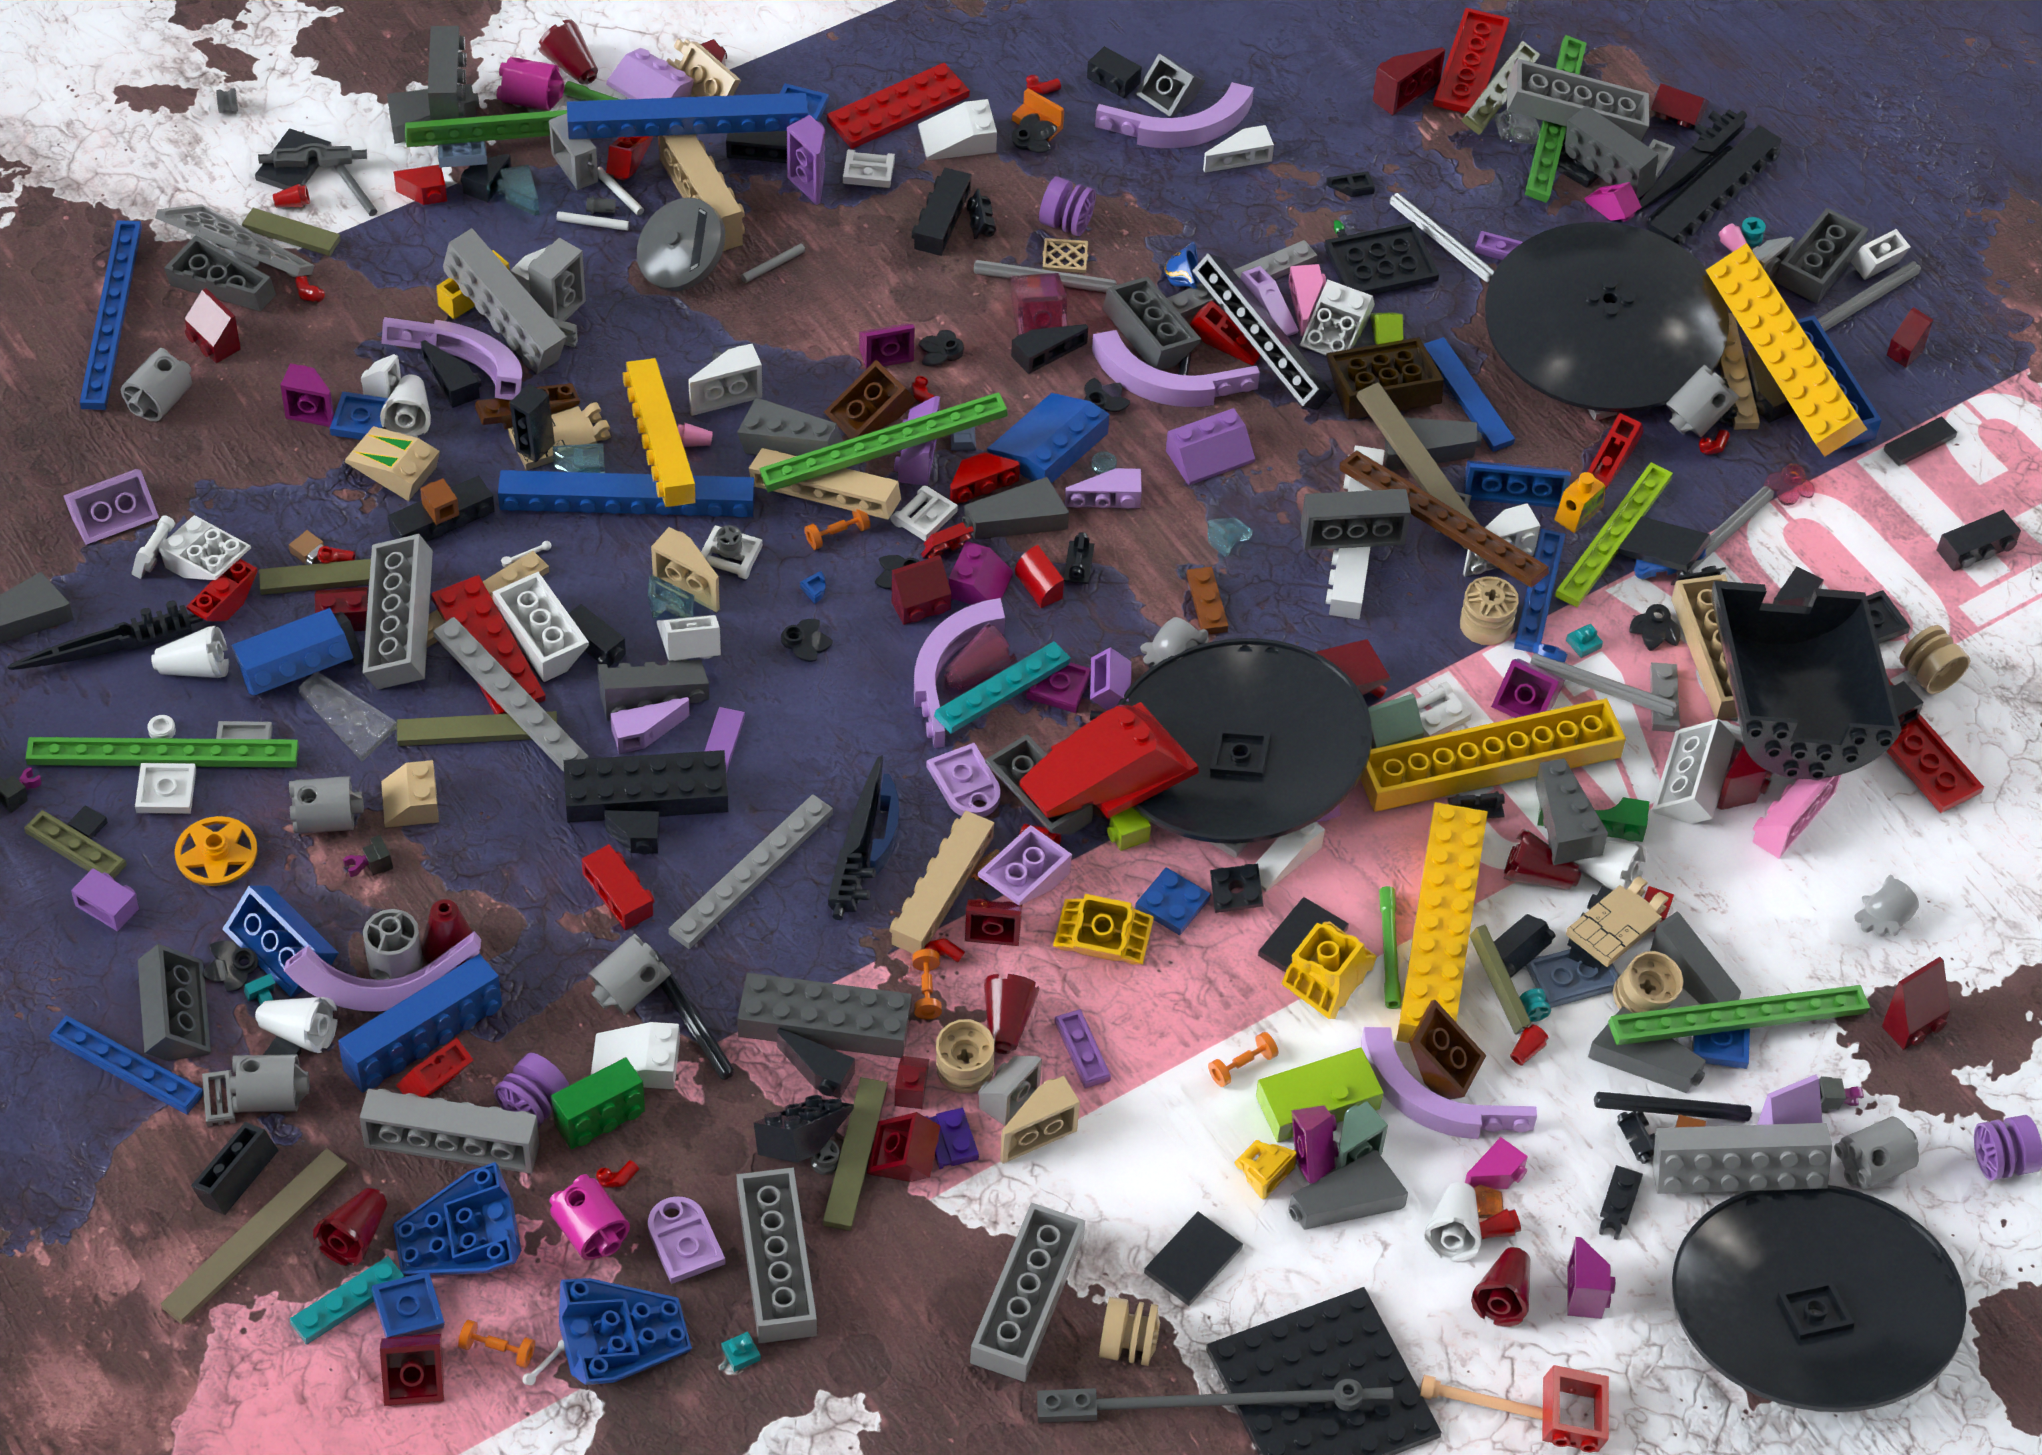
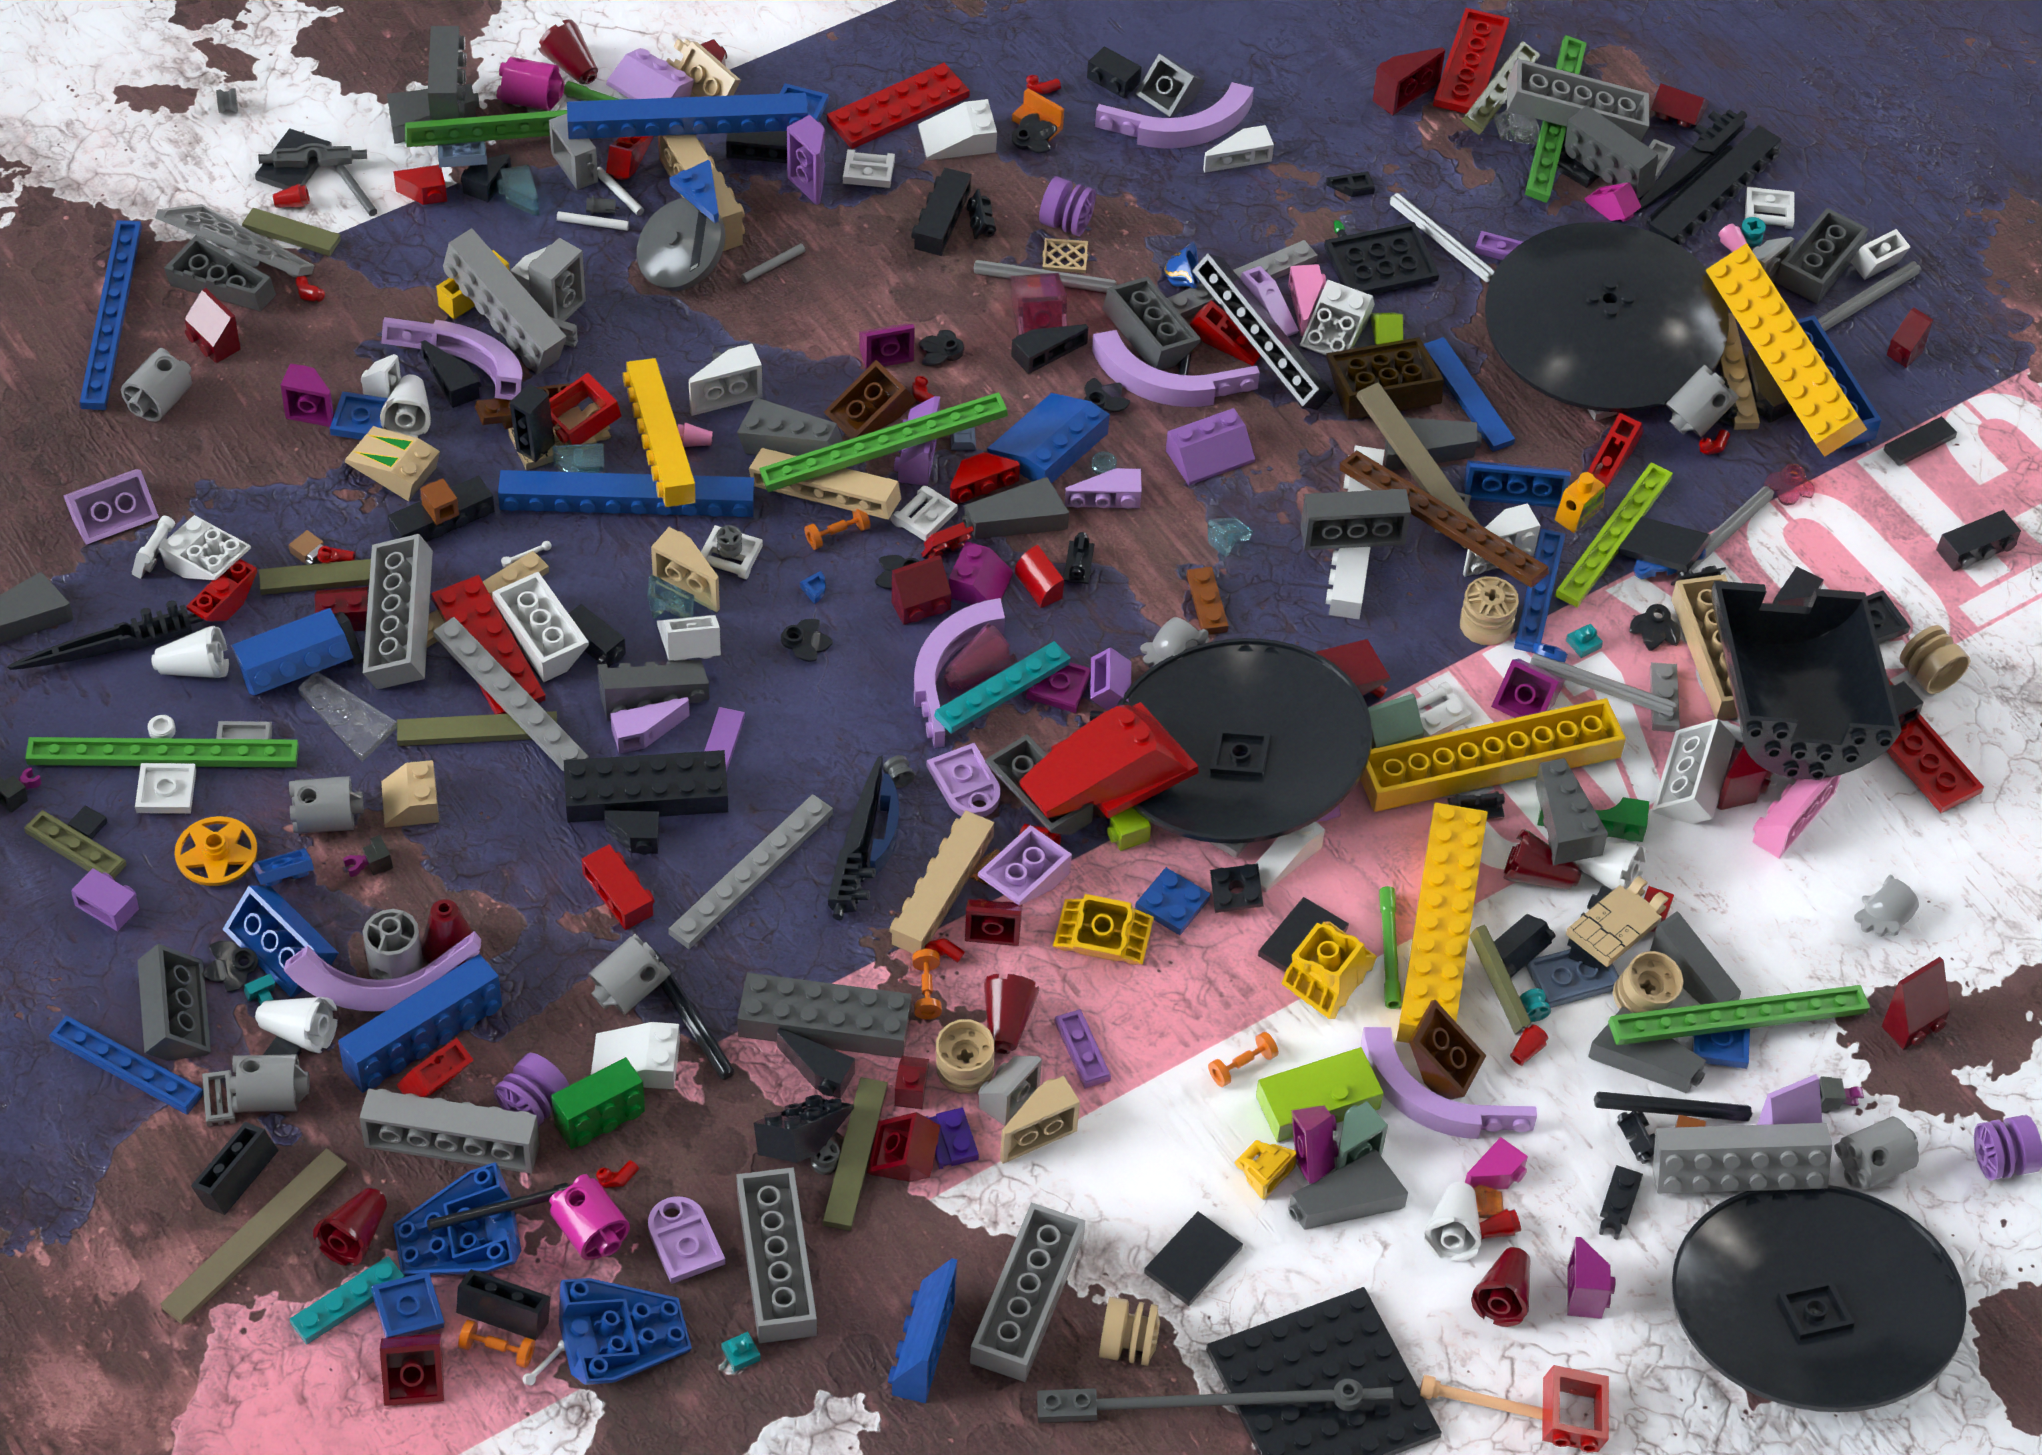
(274, 869): none -> blue plate
(494, 1209): none -> black bar
(503, 1304): none -> black brick
(574, 394): none -> red window
(698, 188): none -> blue wing
(899, 771): none -> dark grey wheel
(924, 1334): none -> blue slope
(1770, 202): none -> white plate

